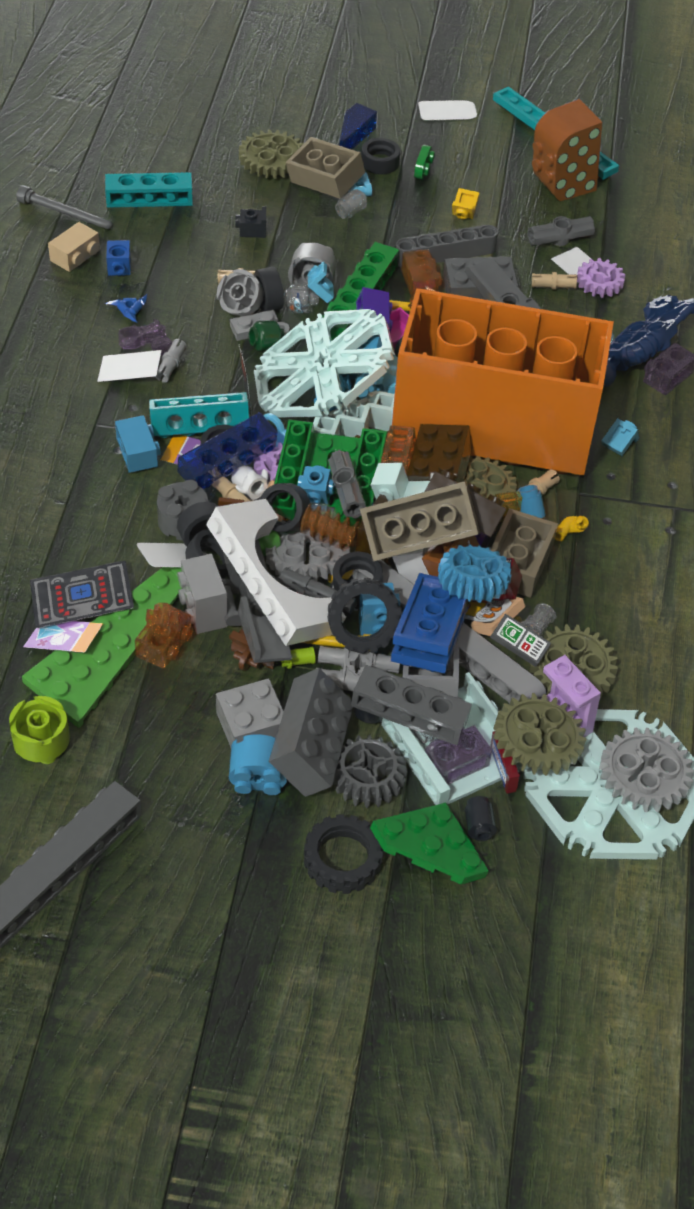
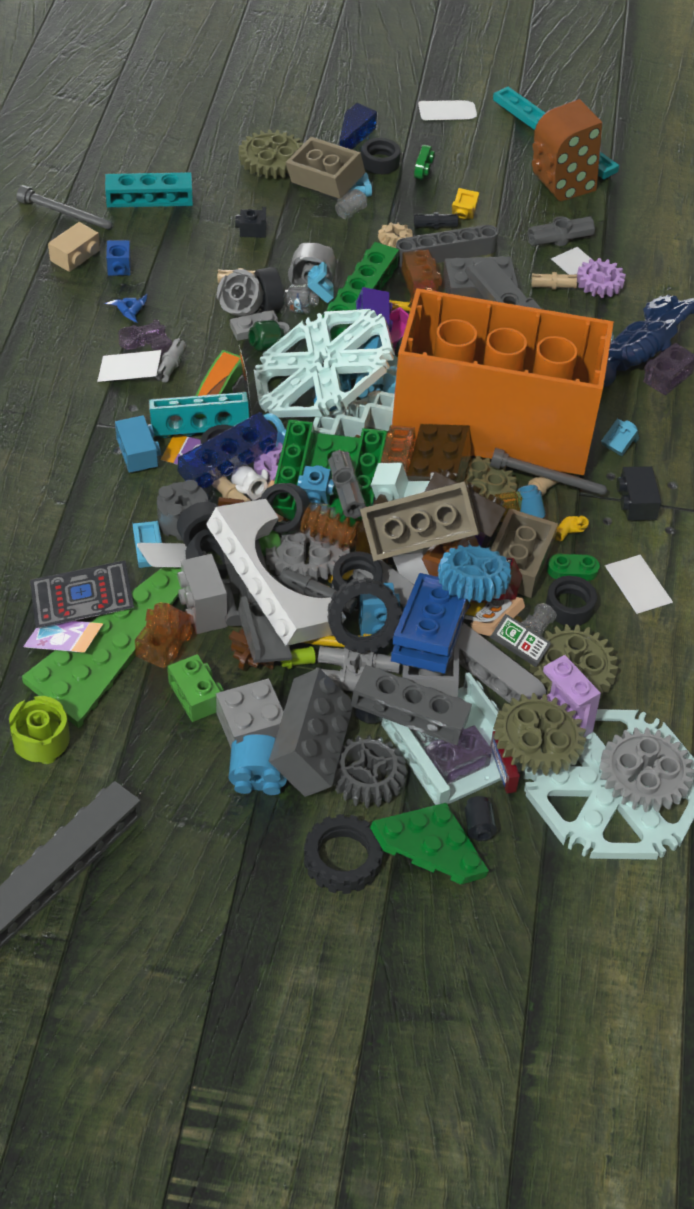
(145, 533): none -> medium azure tile
(194, 686): none -> bright green brick
(221, 376): none -> slope
(387, 234): none -> tan gear
(435, 220): none -> black pin
(502, 459): none -> dark grey piece
(573, 565): none -> green plate
(576, 586): none -> black tyre
(638, 584): none -> white sticker
(639, 493): none -> black brick

